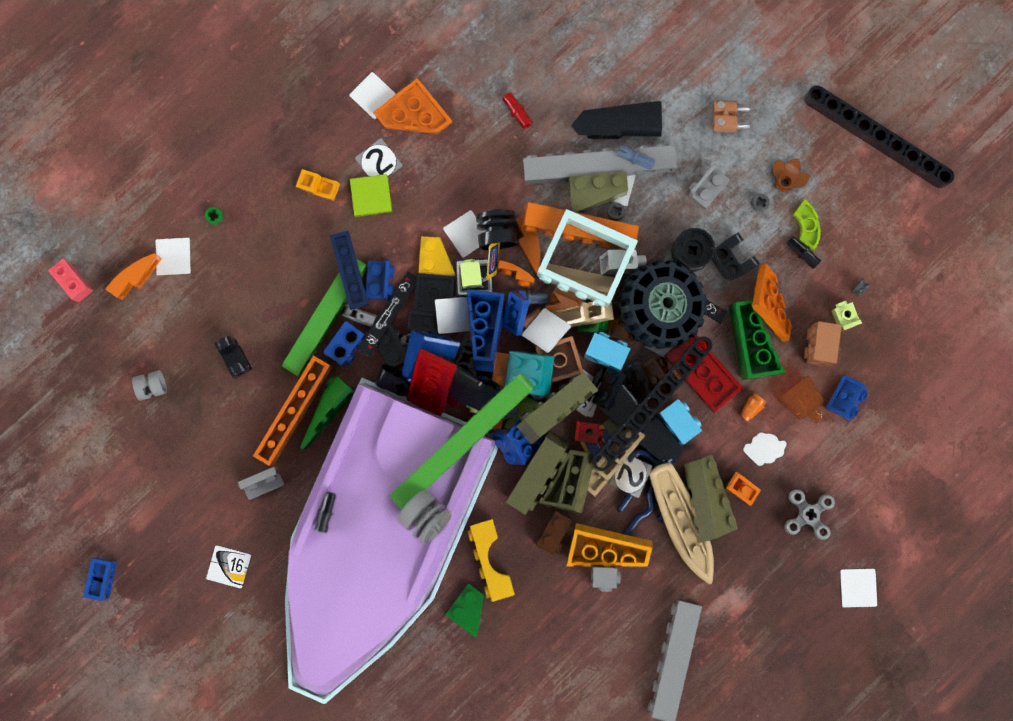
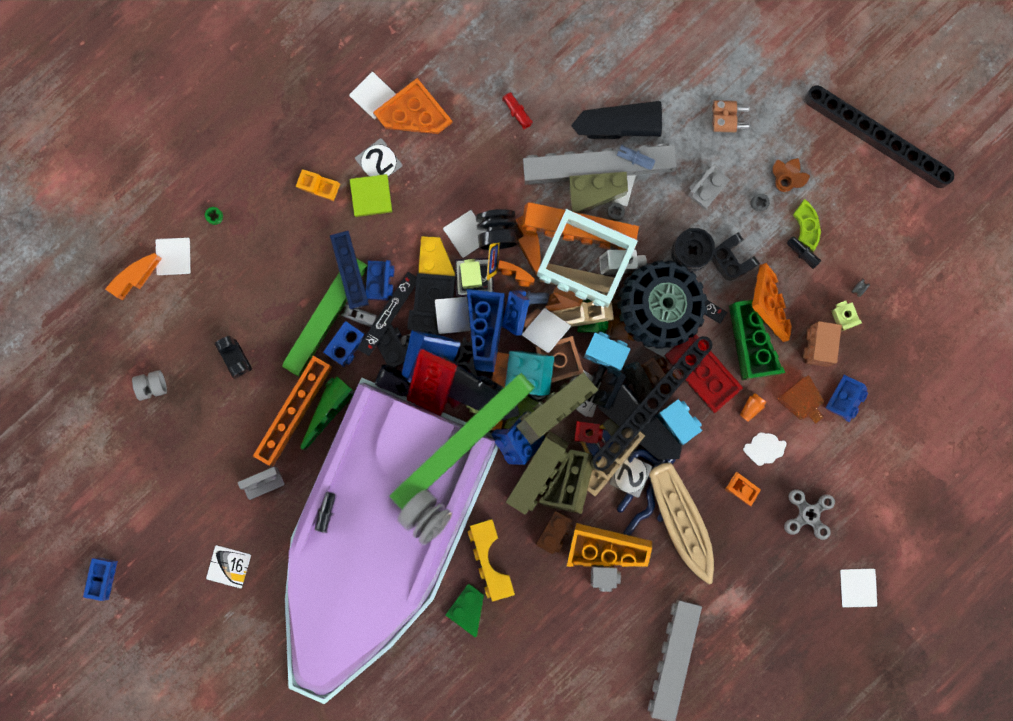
(70, 280): coral brick -> none
(709, 499): olive wedge -> none

